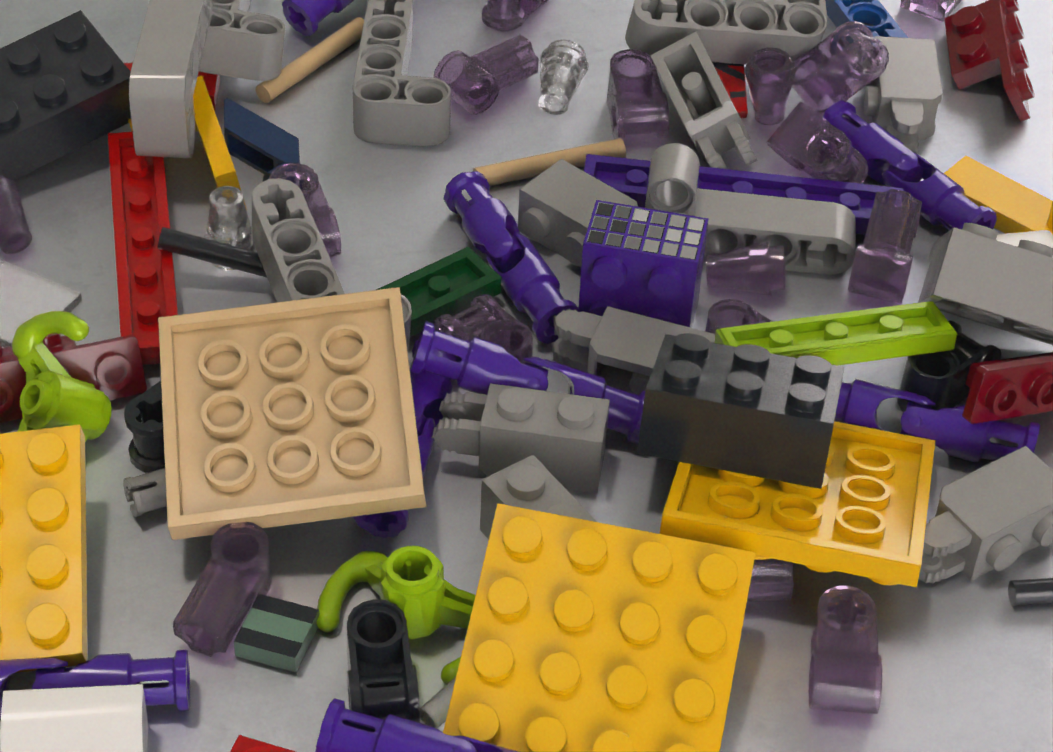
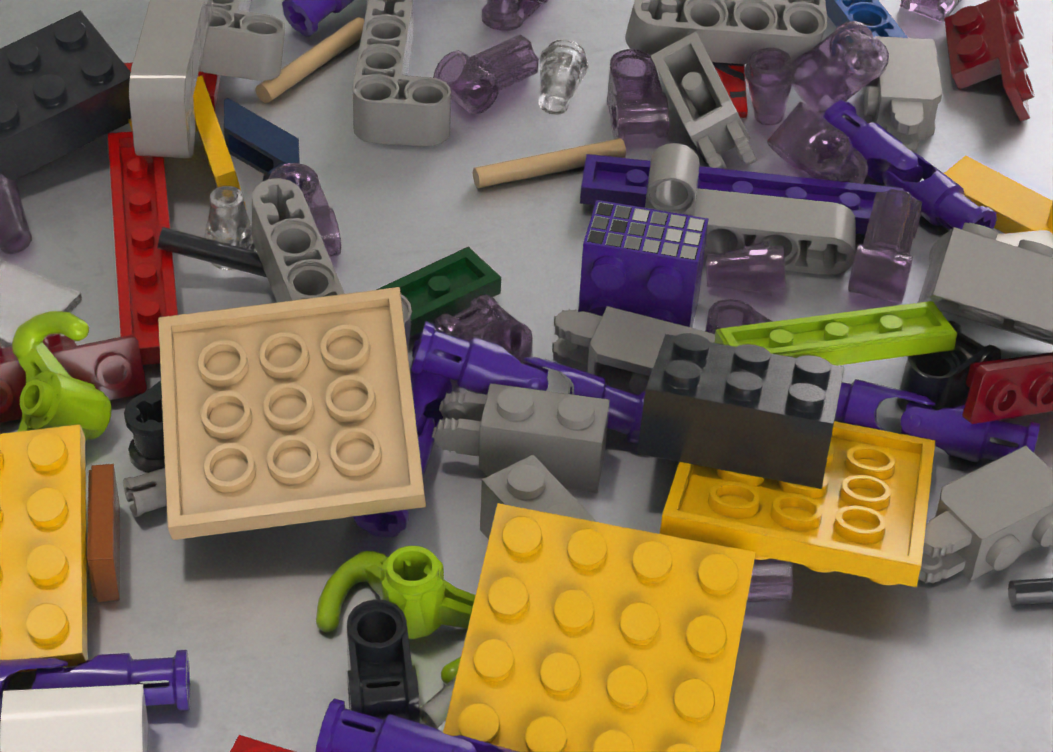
(103, 533): none -> dark orange tile
(225, 588): clear purple piece -> none
(276, 632): tile -> none
(523, 270): dark purple piece -> none
(559, 207): light grey hinge -> none
(844, 653): clear purple piece -> none

